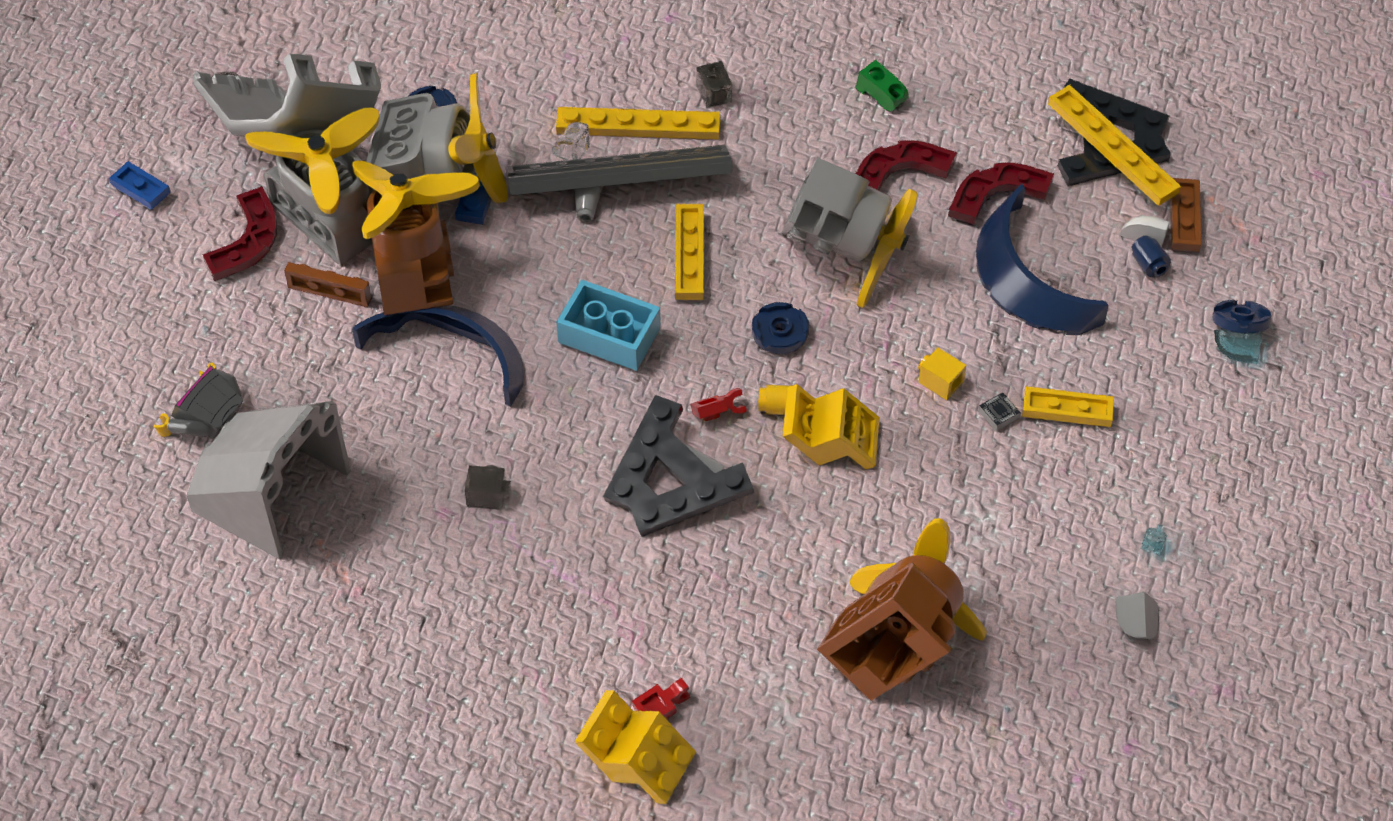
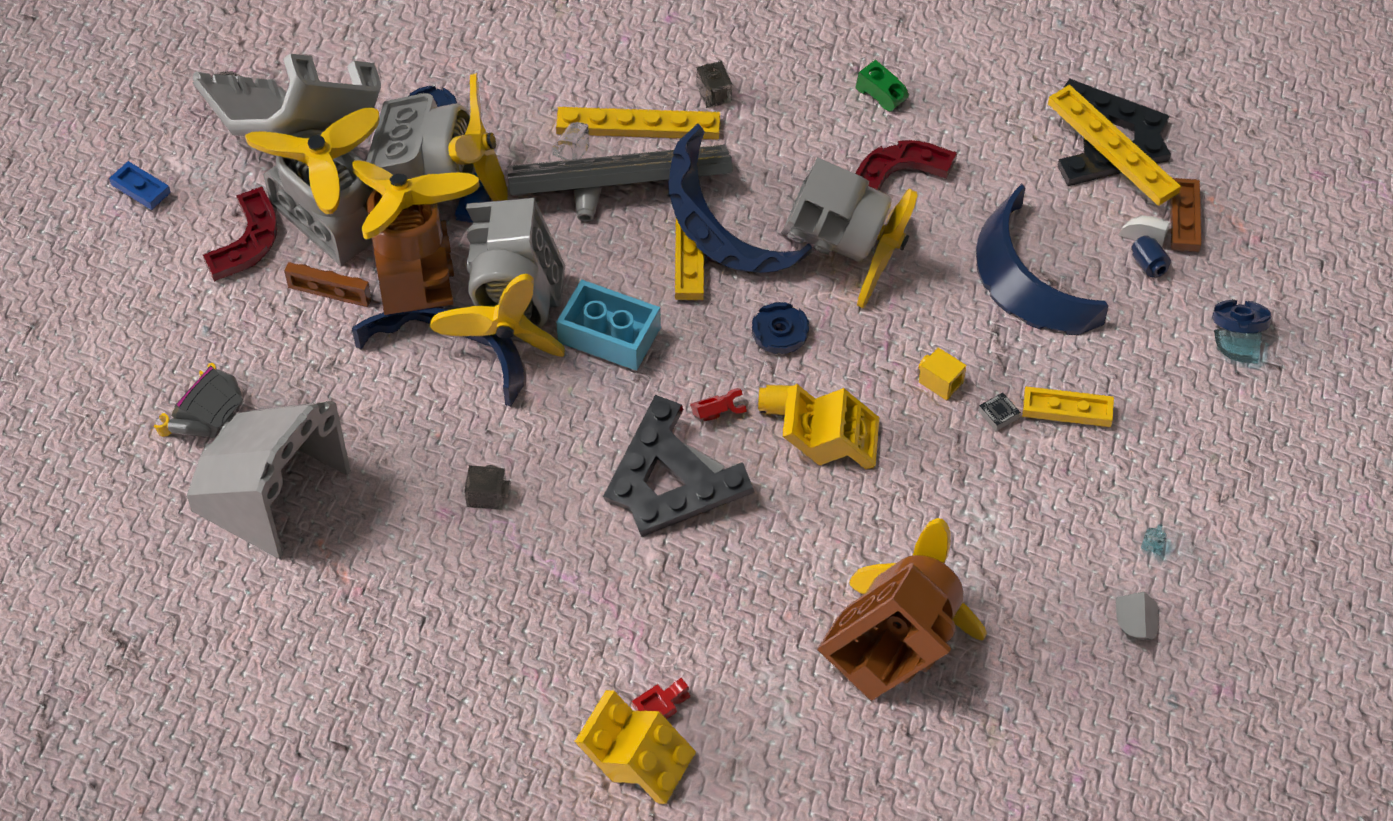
(512, 276): none -> light grey brick
(704, 228): none -> dark blue windscreen
(1001, 177): dark red plate -> none

